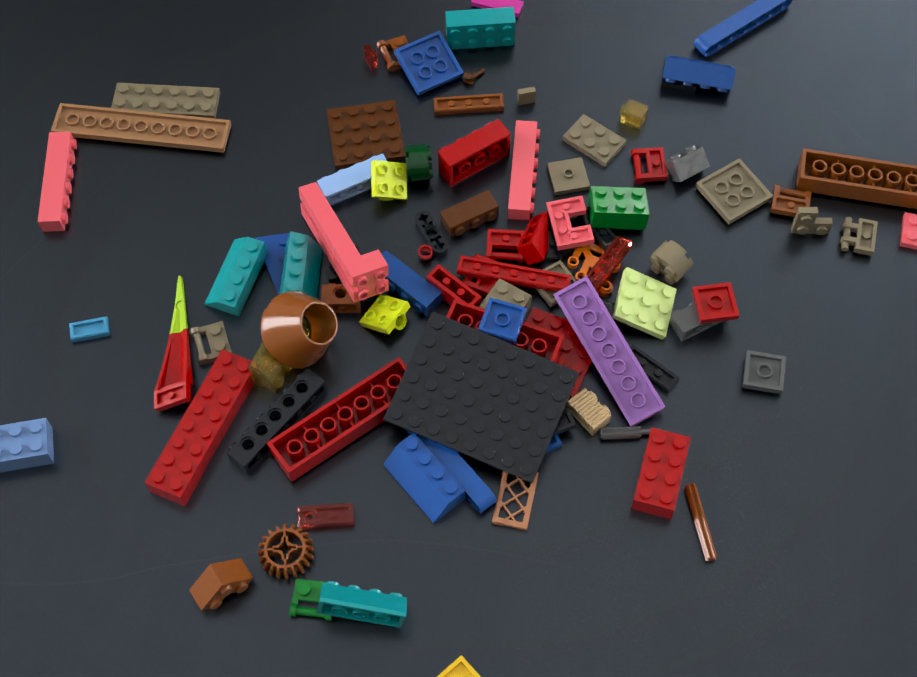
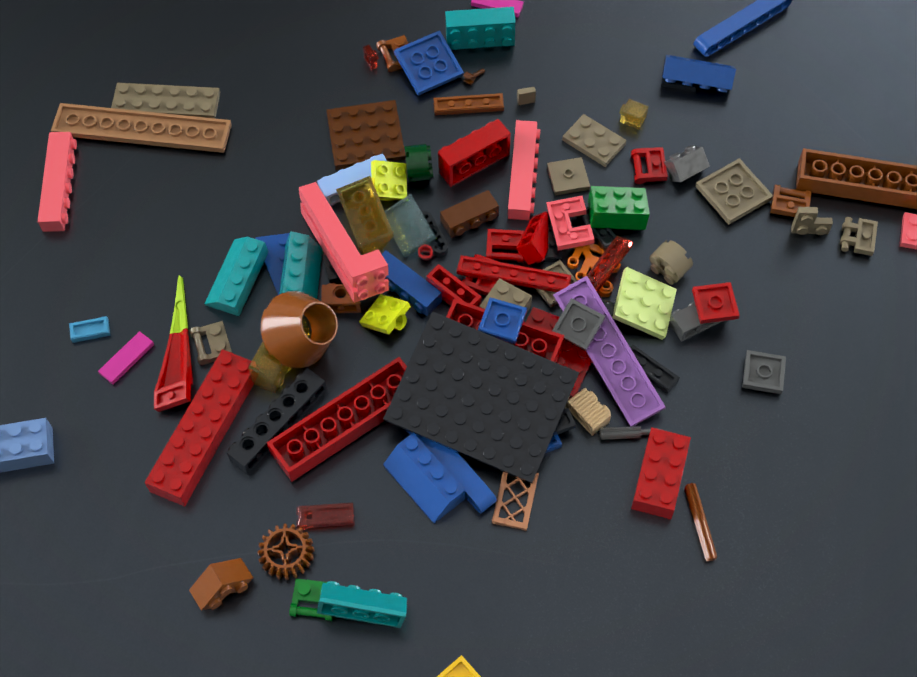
(126, 358): none -> dark pink tile
(365, 215): none -> clear yellow slope
(409, 225): none -> clear light blue tile
(579, 324): none -> dark grey plate

